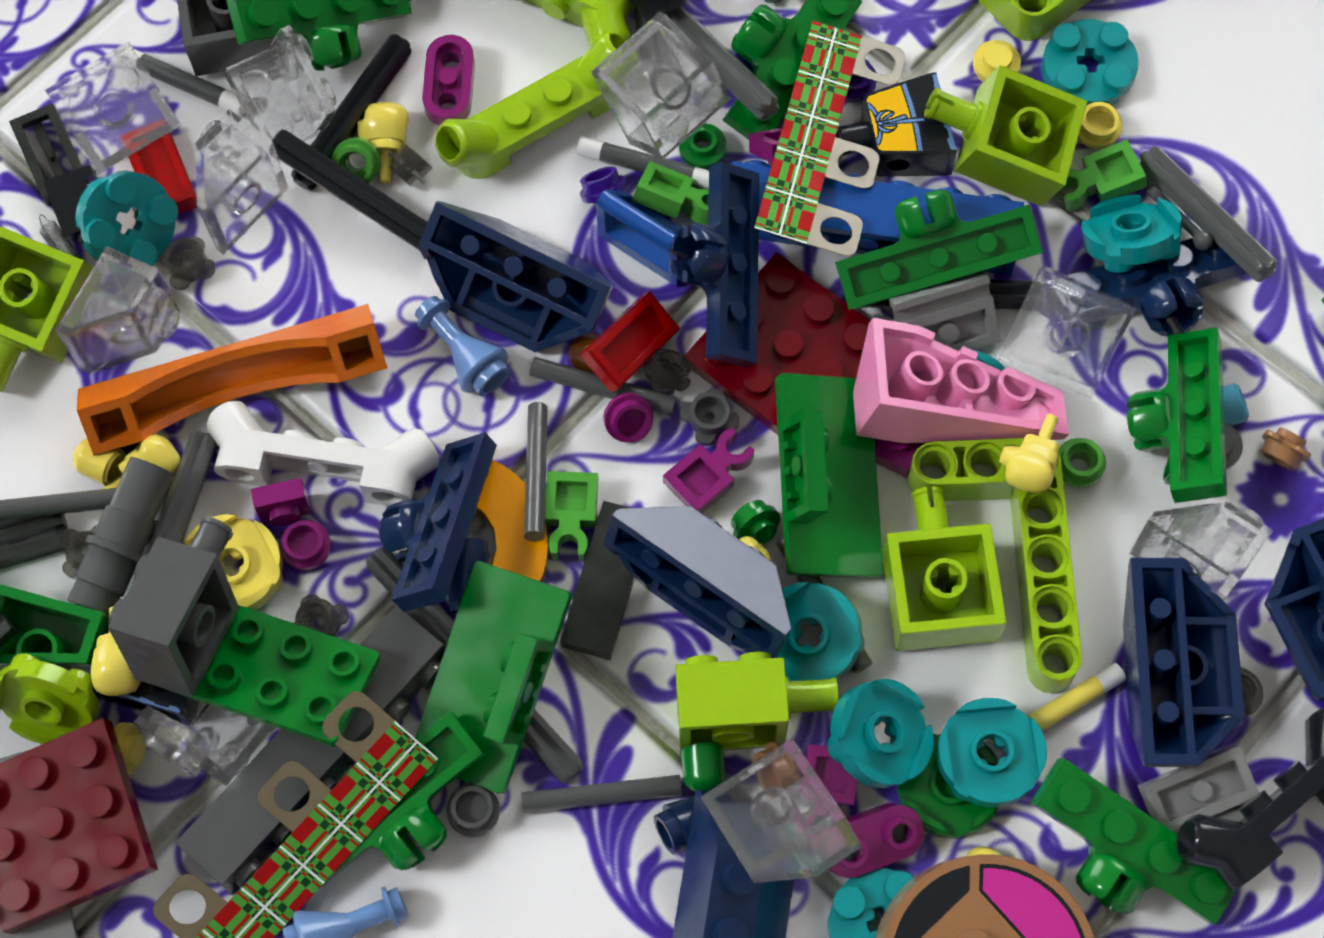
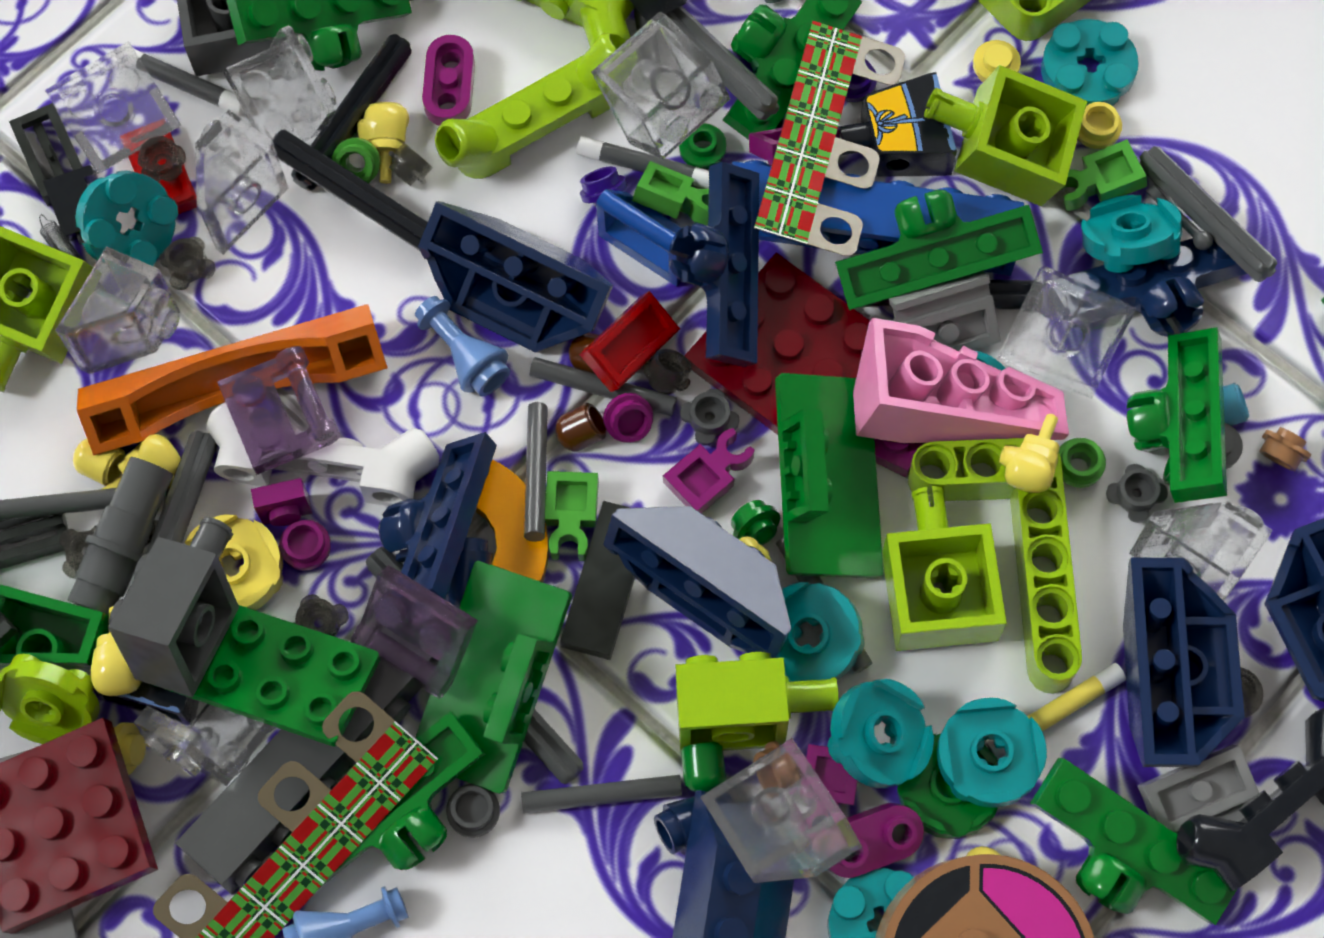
(157, 149): none -> clear smoke plate
(262, 417): none -> clear purple plate
(421, 620): none -> clear purple plate
(580, 428): none -> reddish brown piece
(1143, 480): none -> dark grey plate

